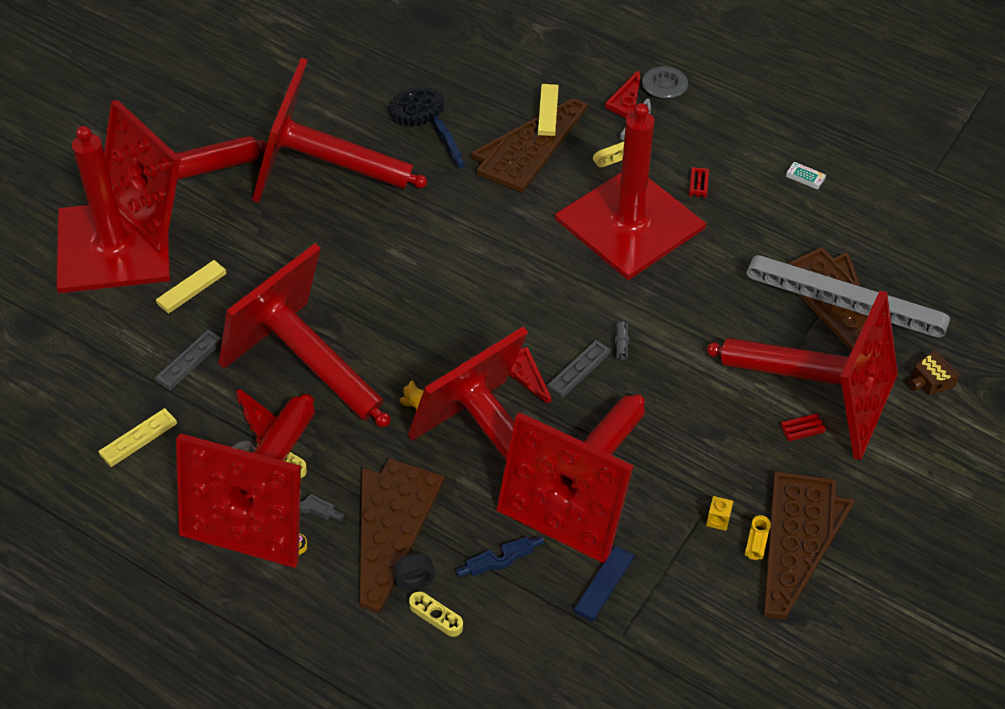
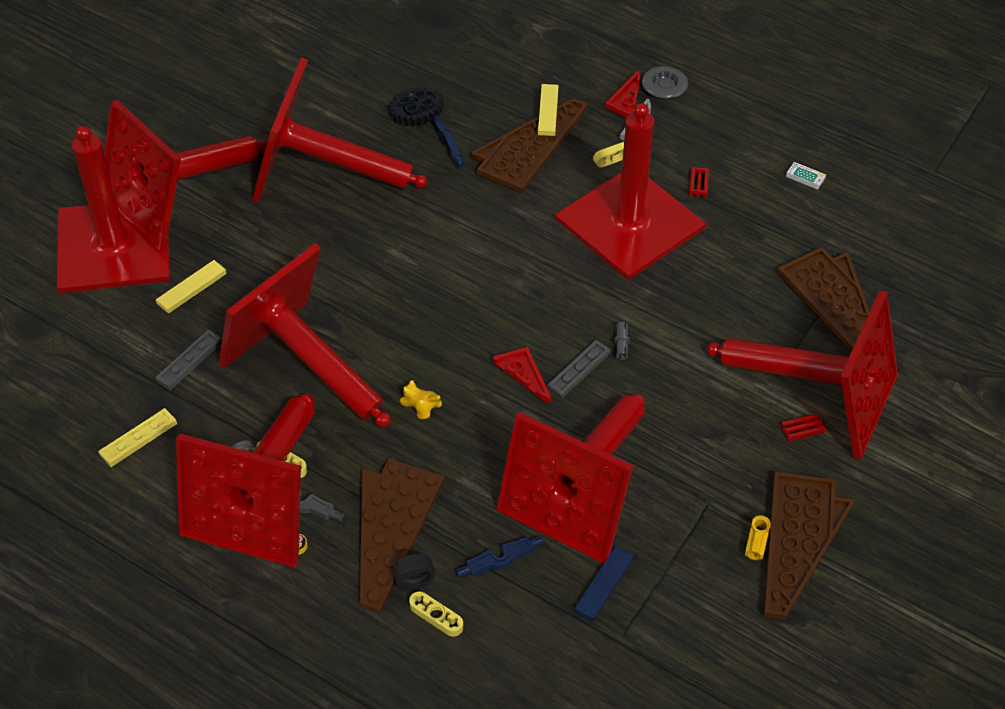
(256, 415): red wing -> none
(471, 388): red piece -> none
(719, 513): yellow brick -> none
(846, 295): light grey beam -> none
(933, 375): reddish brown torso -> none

